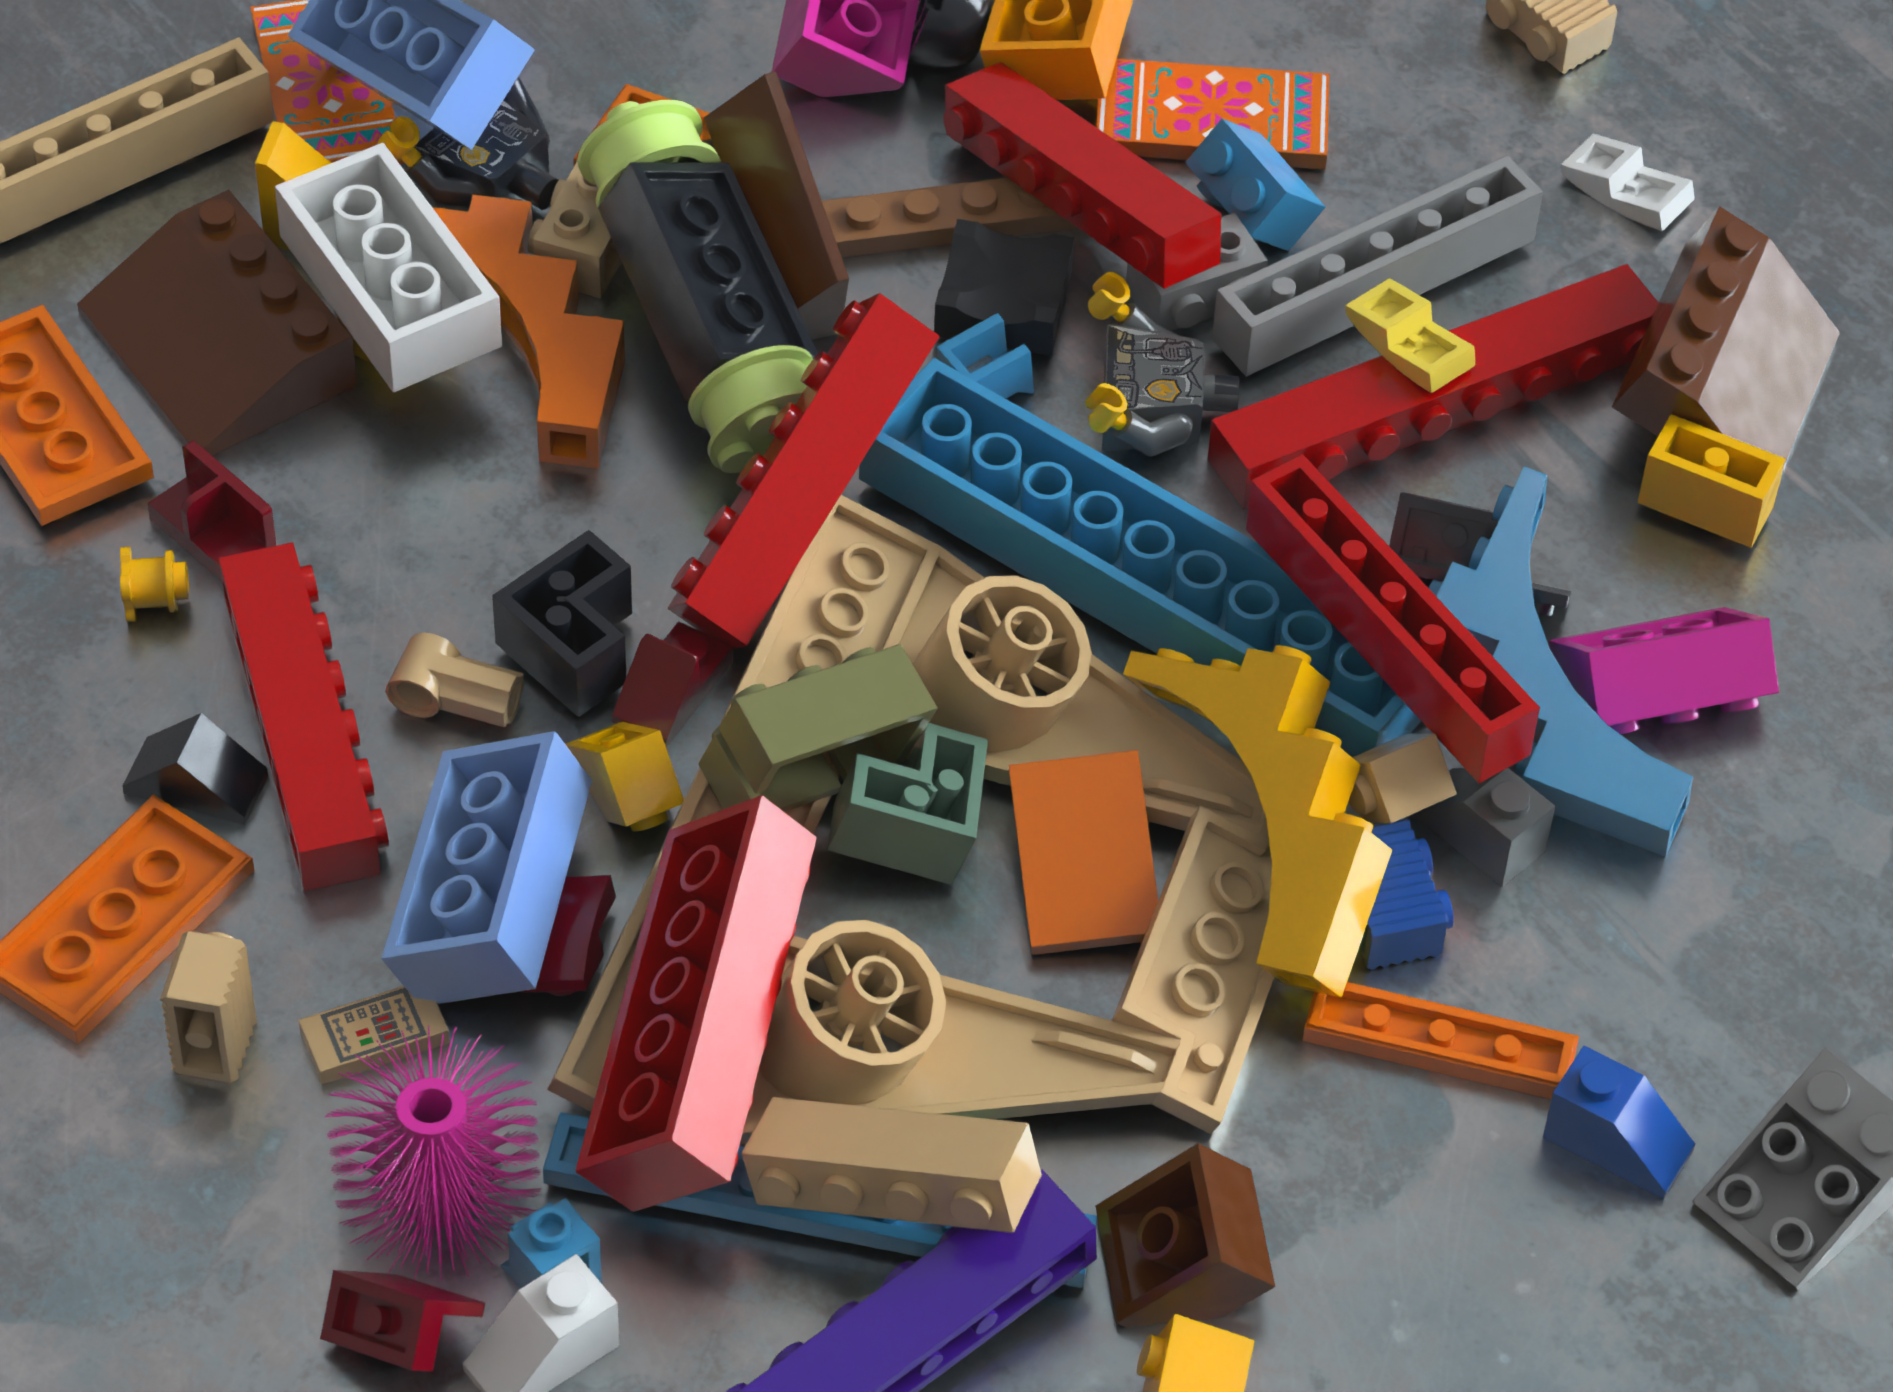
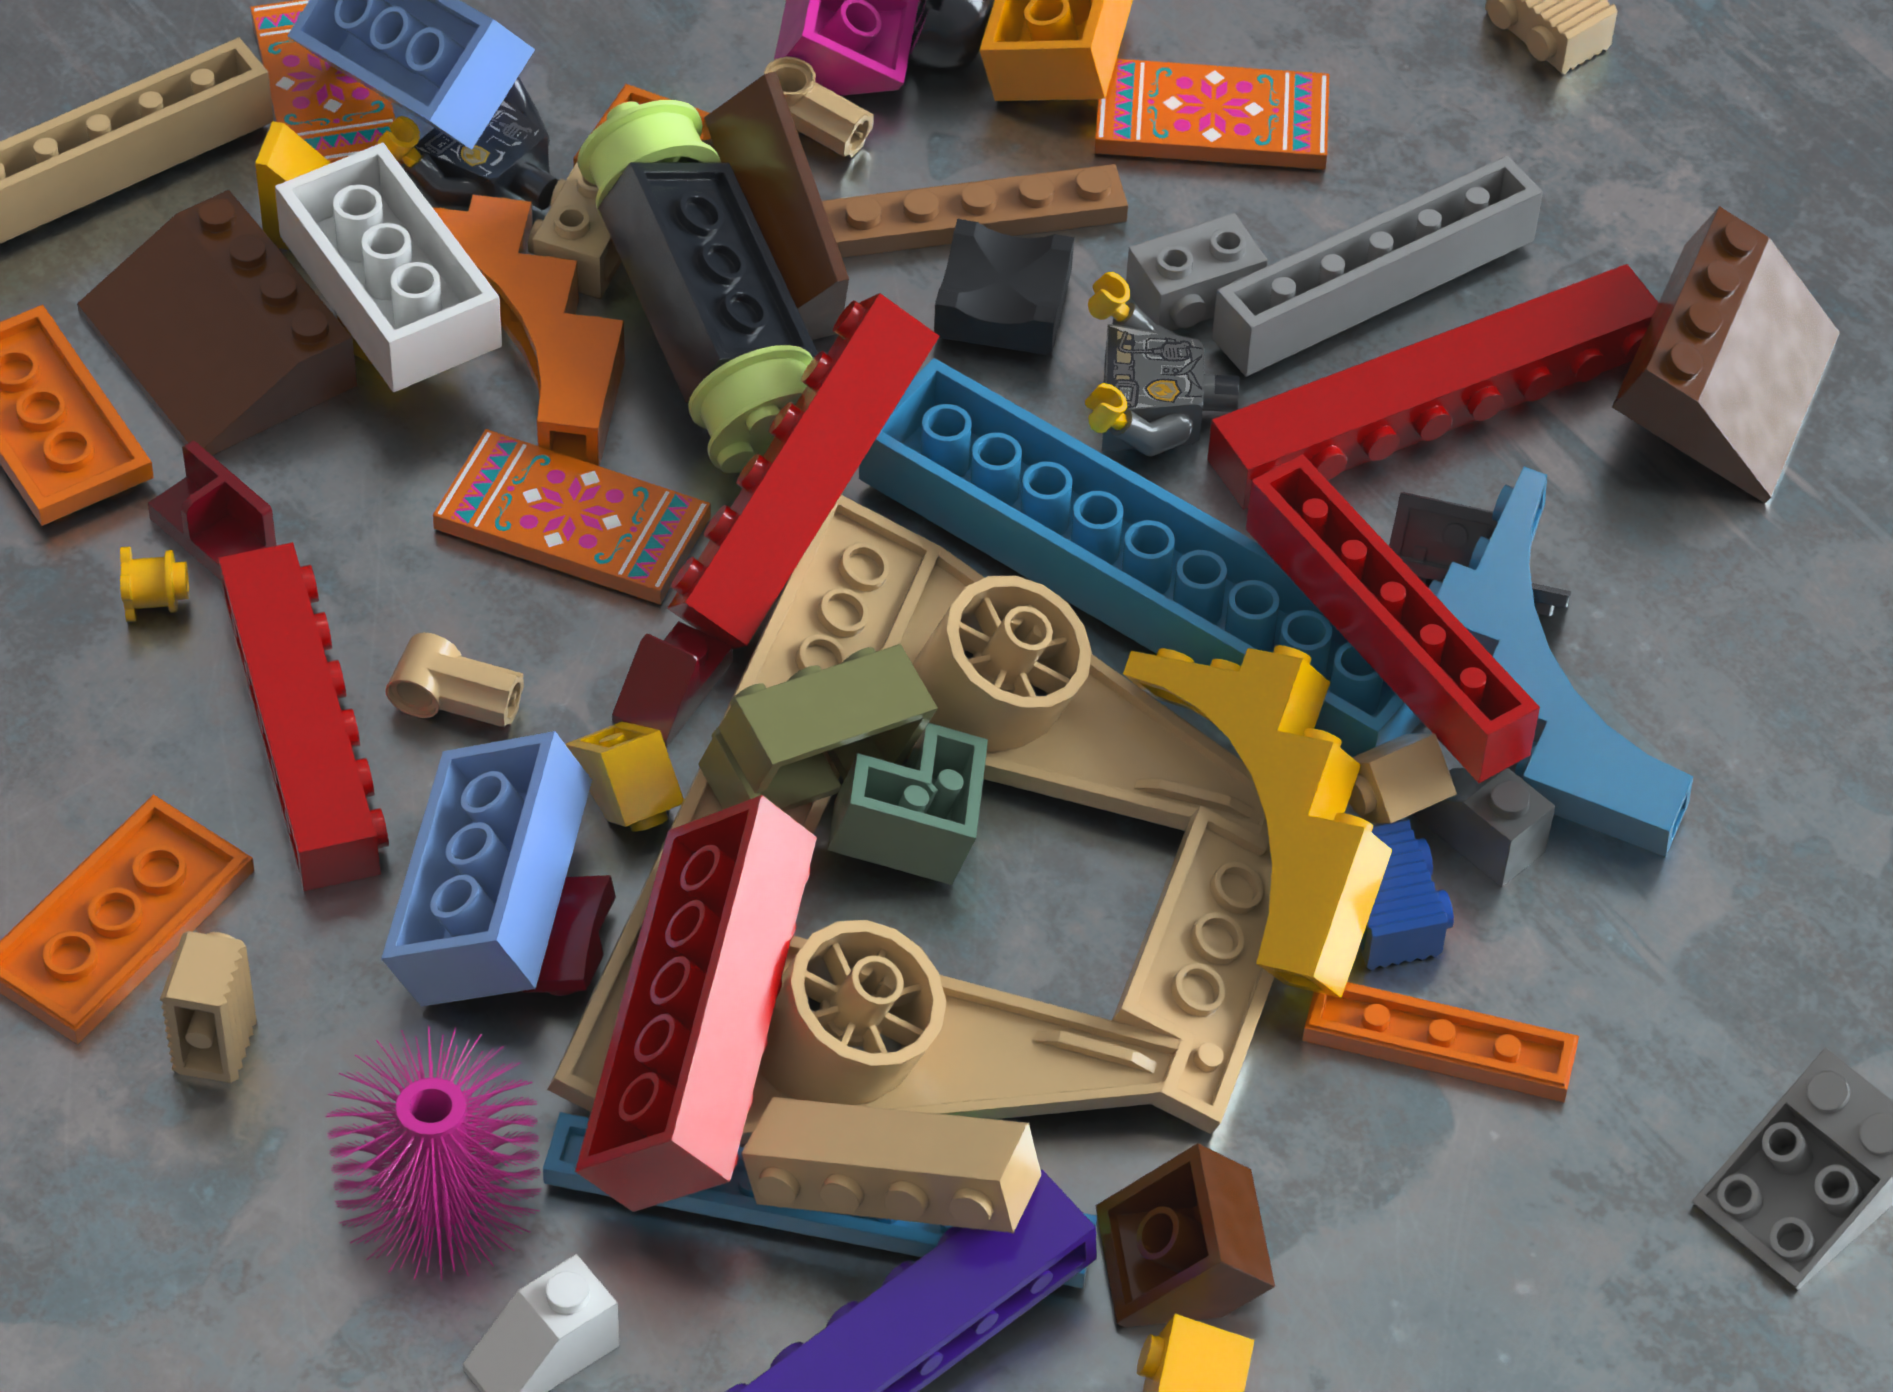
(198, 771): black slope -> none
(353, 1029): tan tile -> none
(391, 1316): dark red panel -> none
(548, 1240): dark azure window -> none
(564, 619): black brick -> none
(572, 516): none -> orange tile
(819, 110): none -> tan piece
(984, 358): dark azure window -> none
(1083, 175): red brick -> none
(1084, 851): orange tile -> none
(1255, 183): dark azure brick -> none
(1403, 332): light yellow slope -> none
(1616, 177): white slope -> none
(1617, 1123): blue slope -> none
(1671, 666): dark pink slope -> none
(1711, 480): yellow brick -> none

